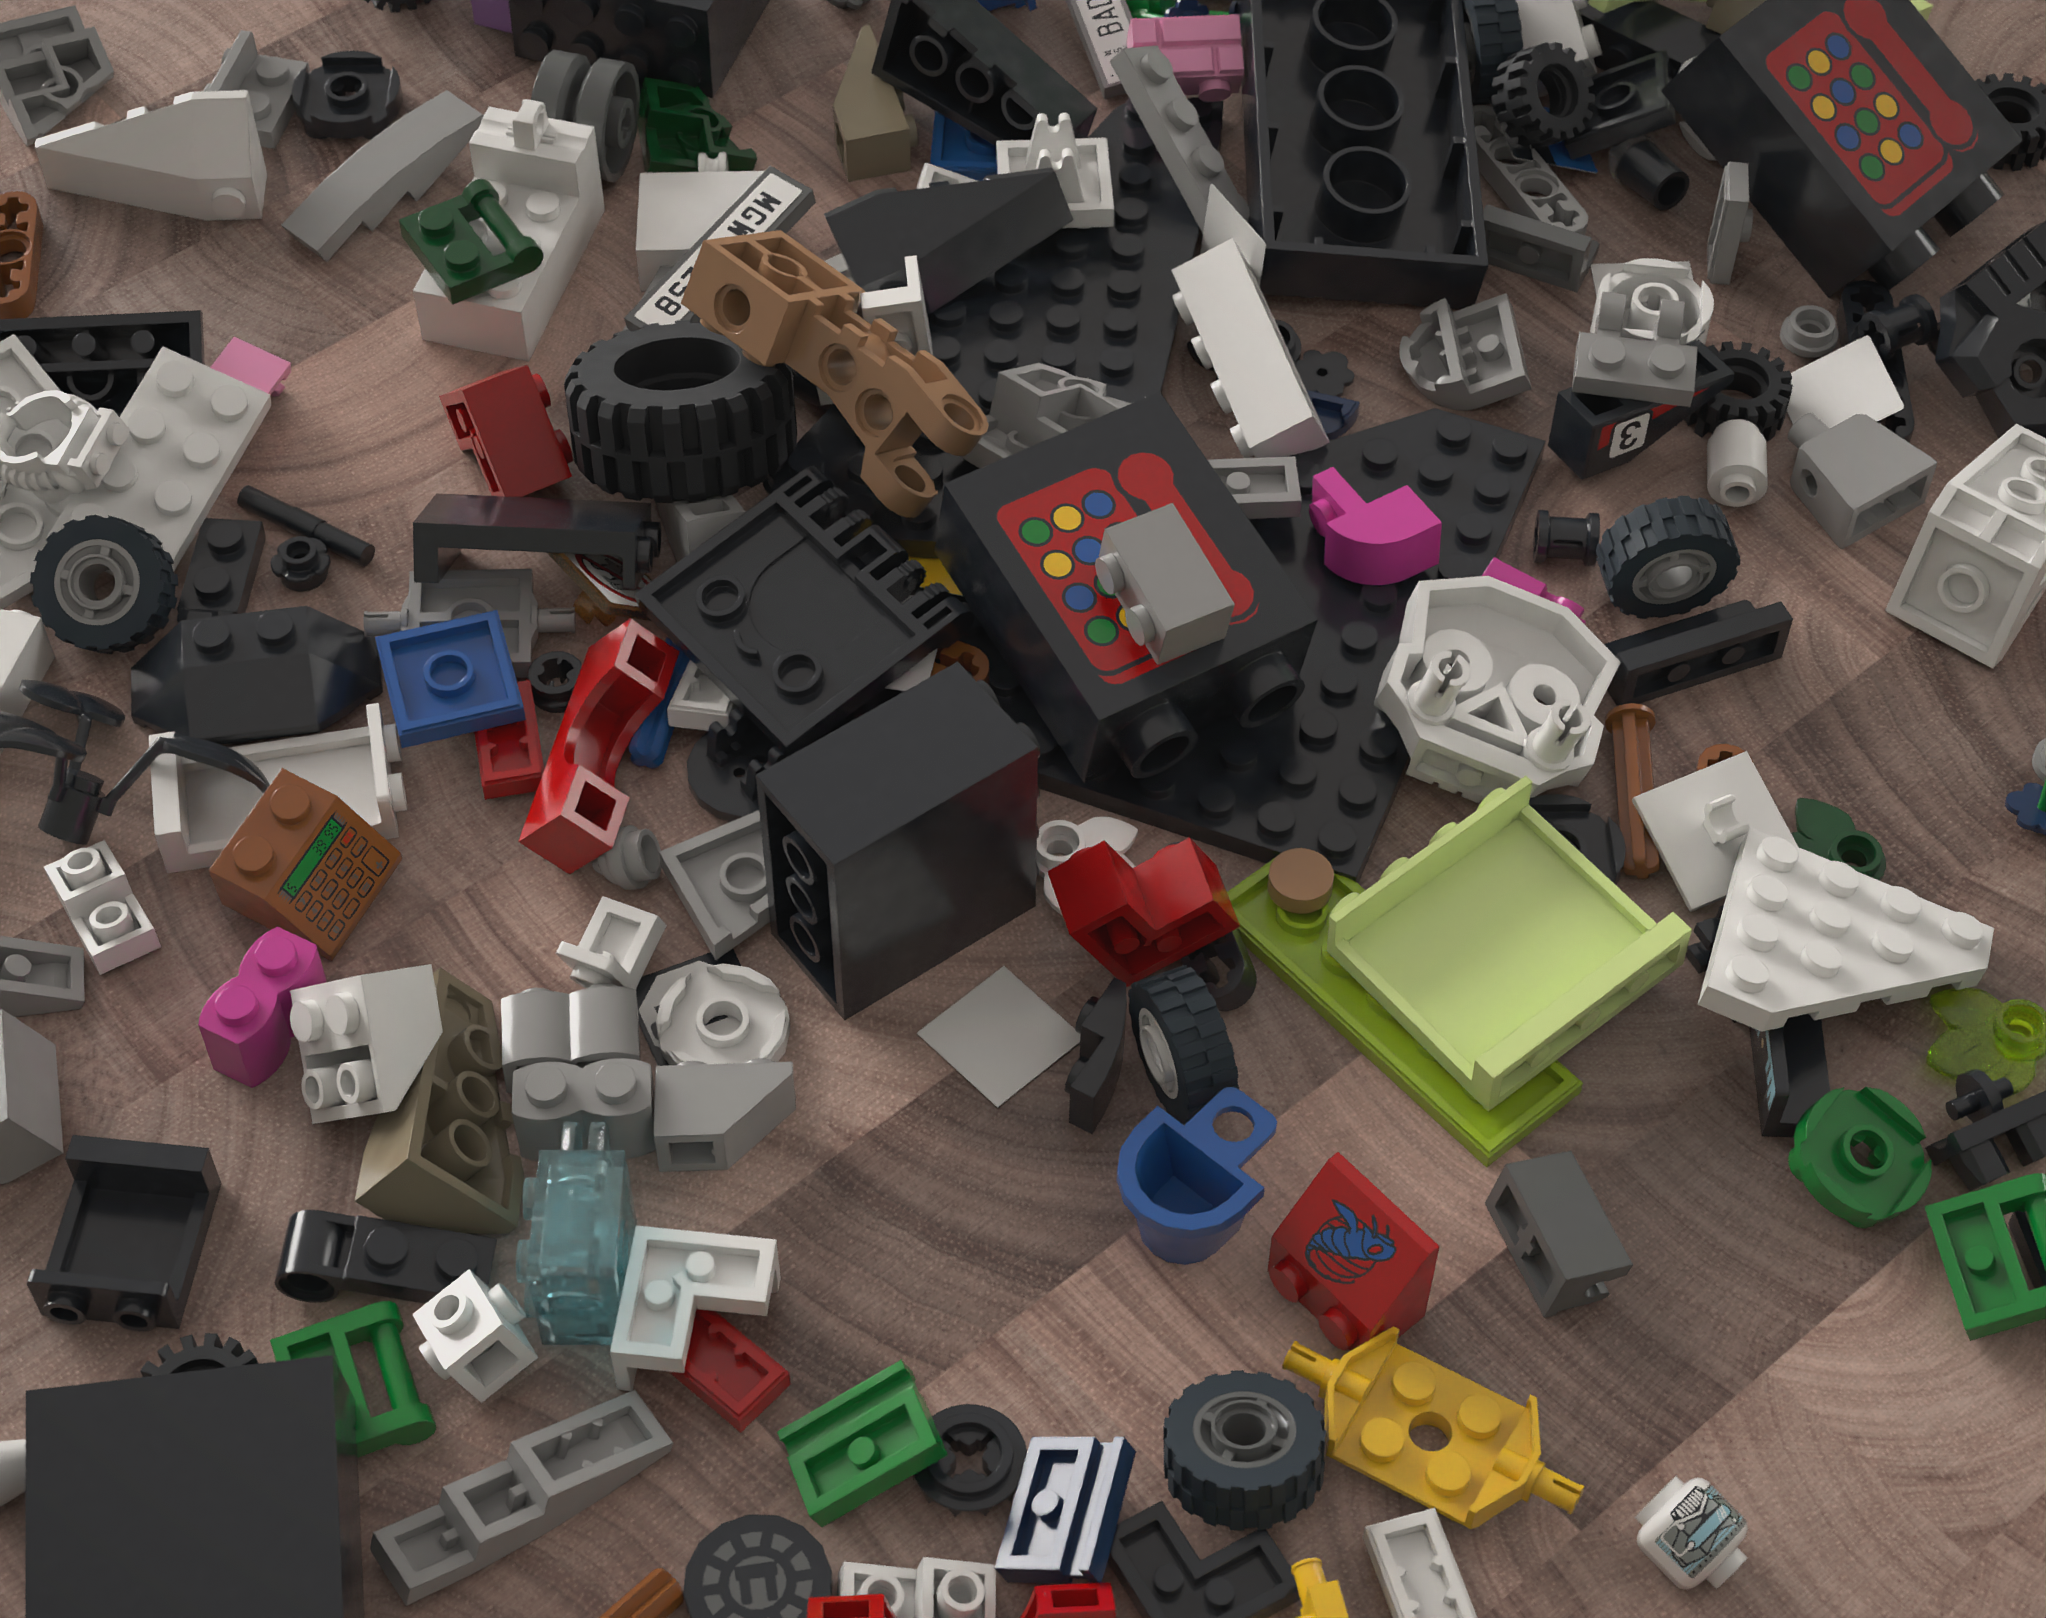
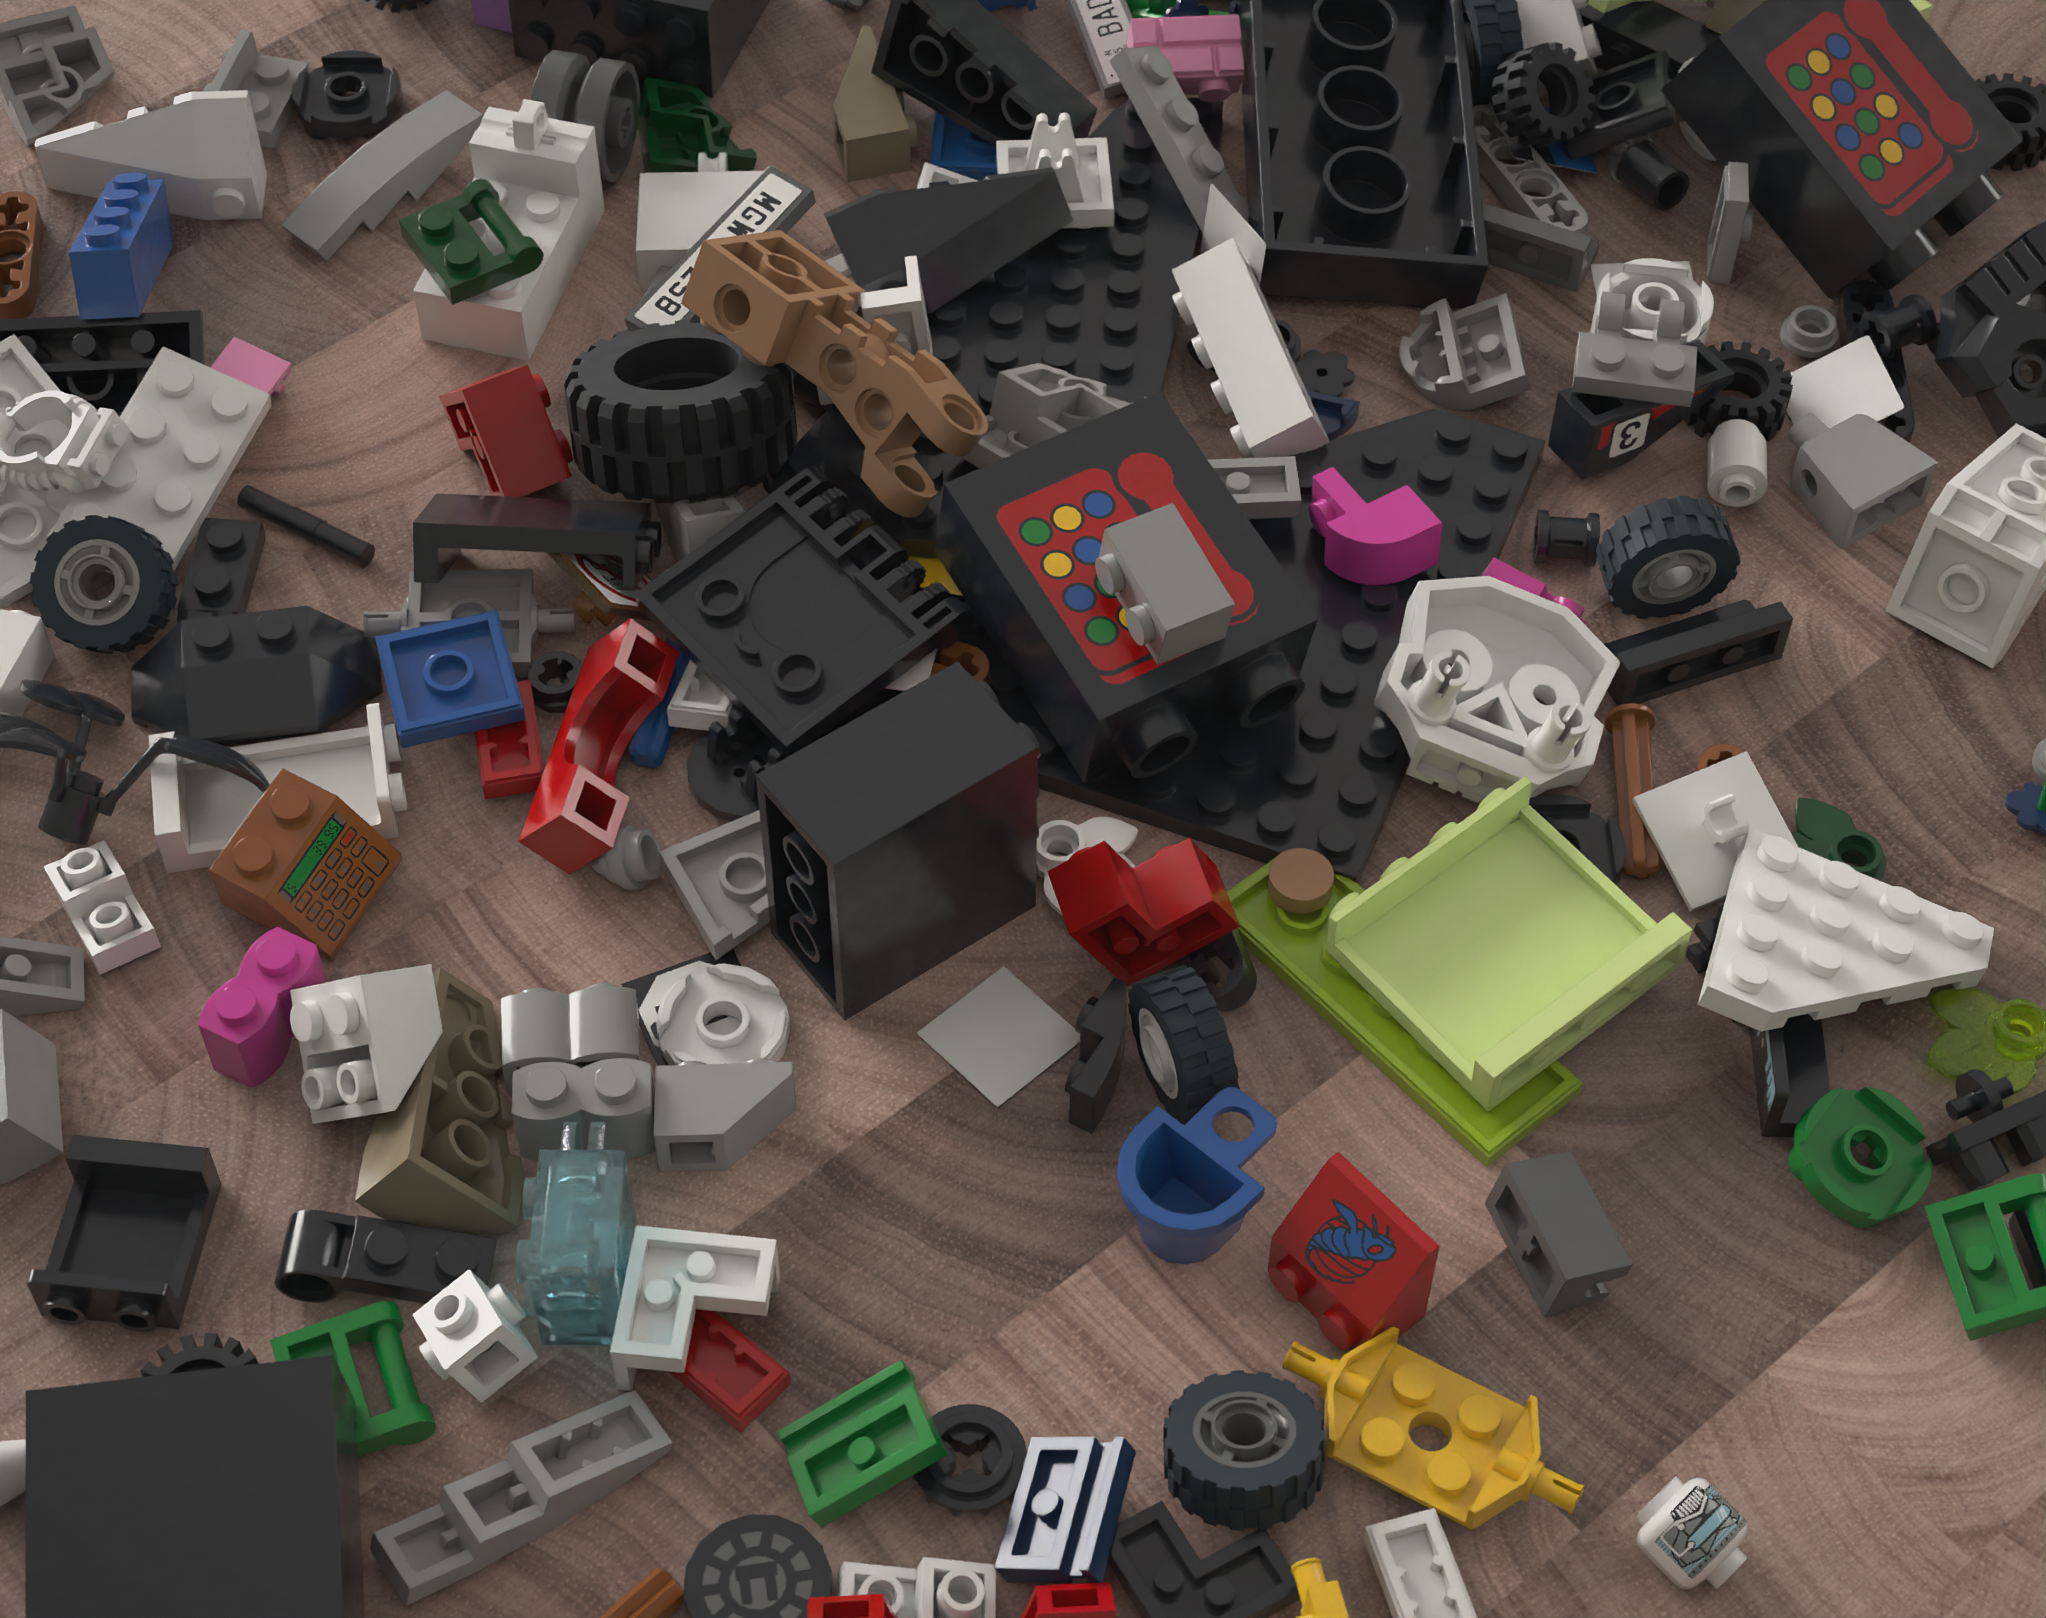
(122, 247): none -> blue brick
(301, 563): black plate -> none
(613, 946): white bracket -> none

